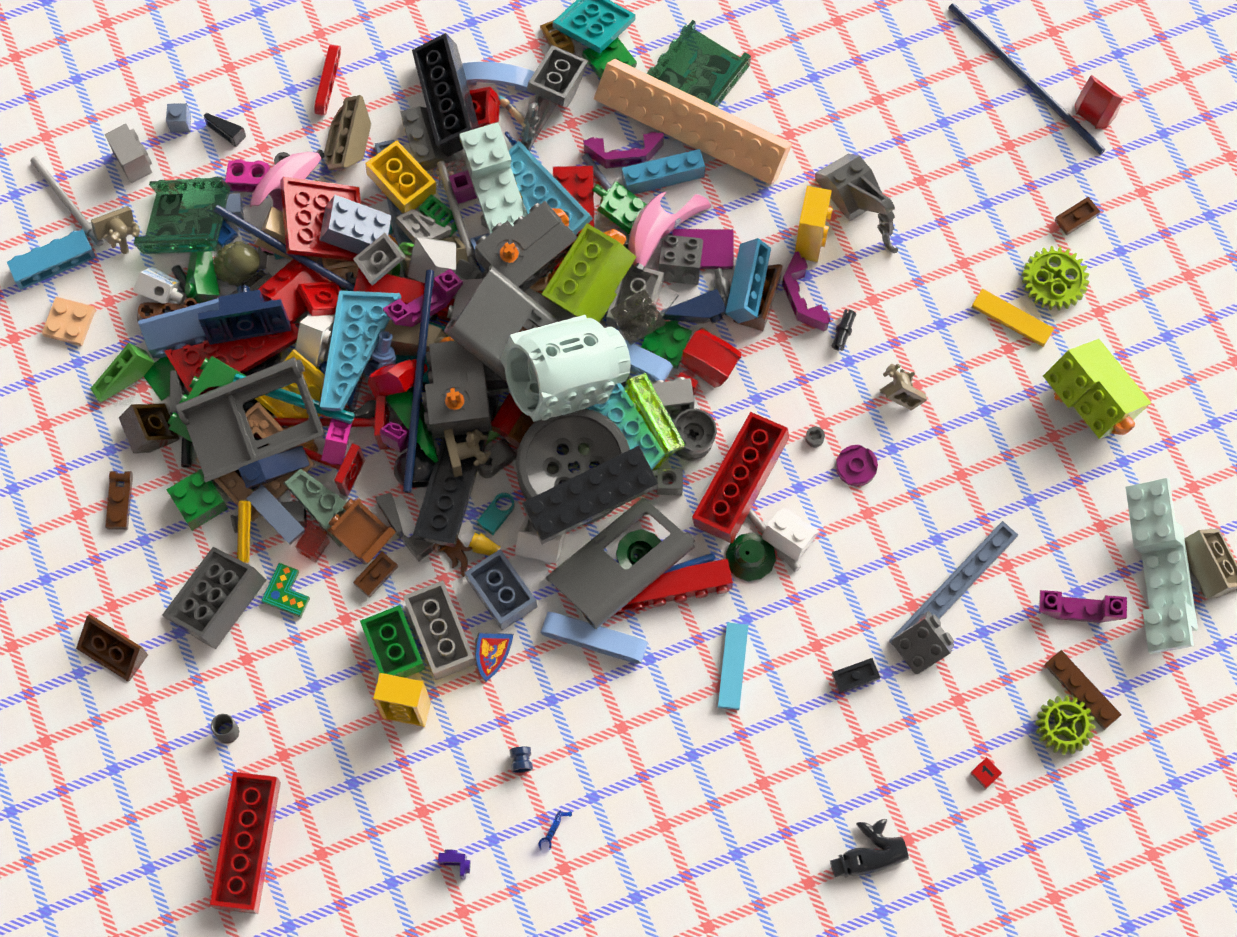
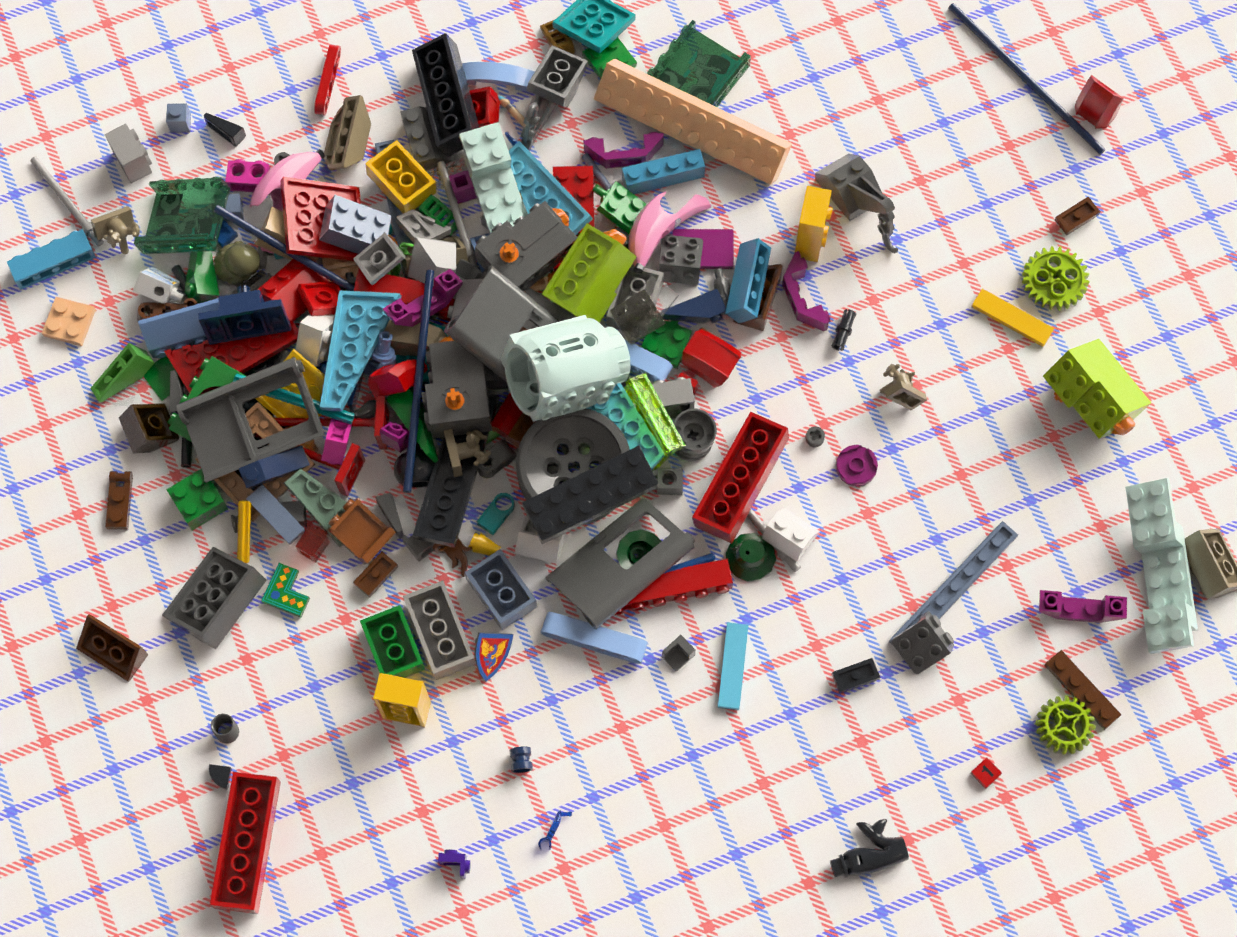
(220, 775): none -> black tile
(678, 653): none -> dark grey panel

